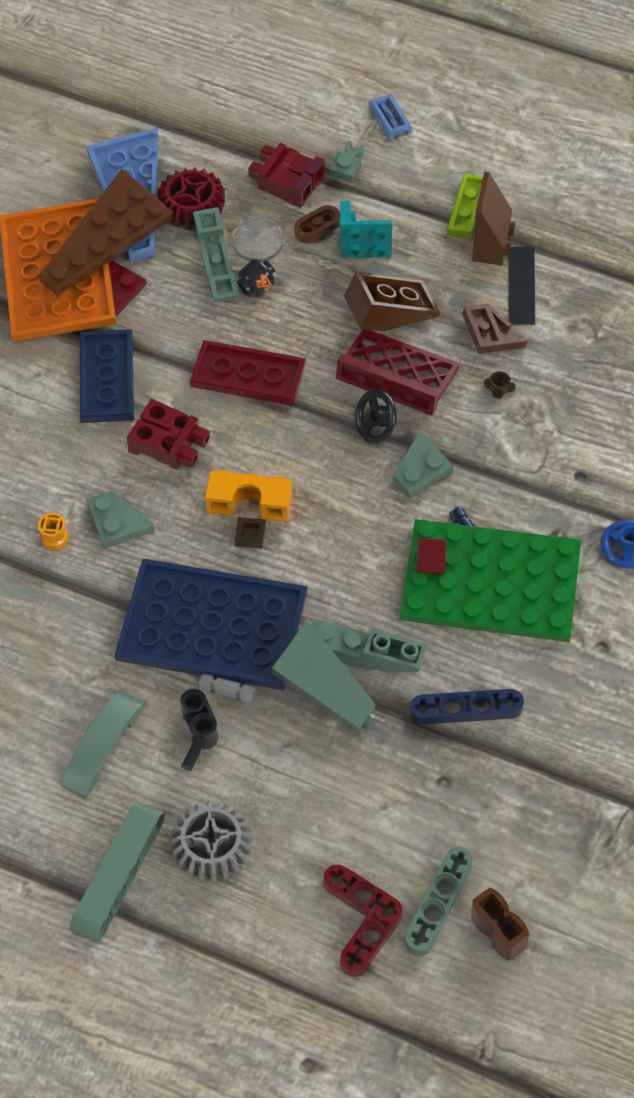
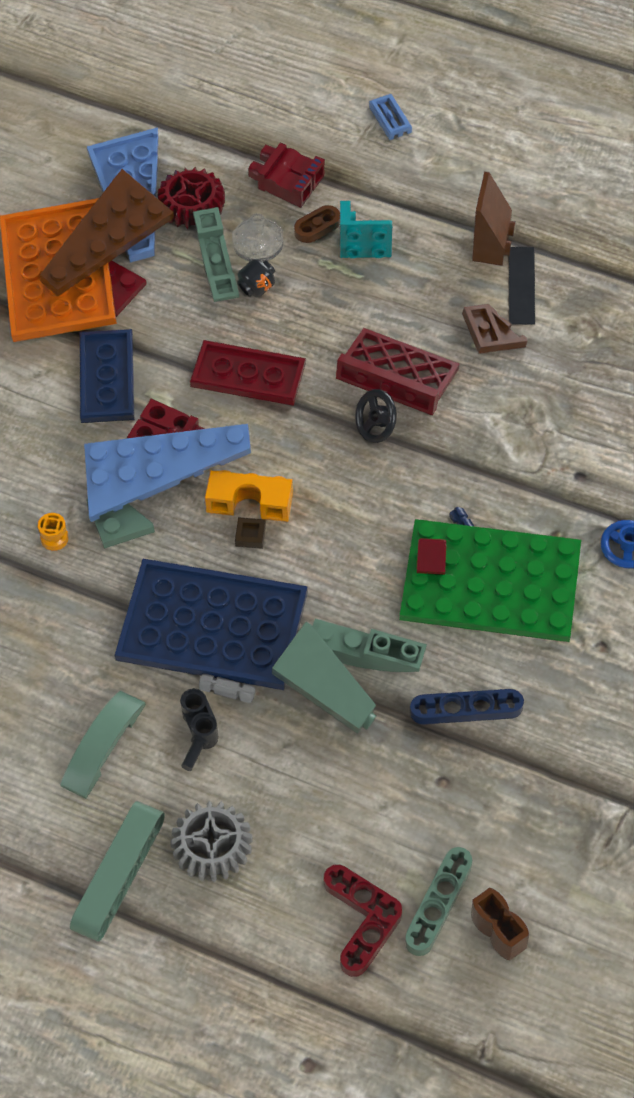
(150, 464): none -> medium blue wing
(347, 164): sand green plate -> none
(388, 301): reddish brown slope -> none
(421, 467): sand green wing -> none
(463, 214): lime tile -> none
(499, 378): dark brown plate -> none

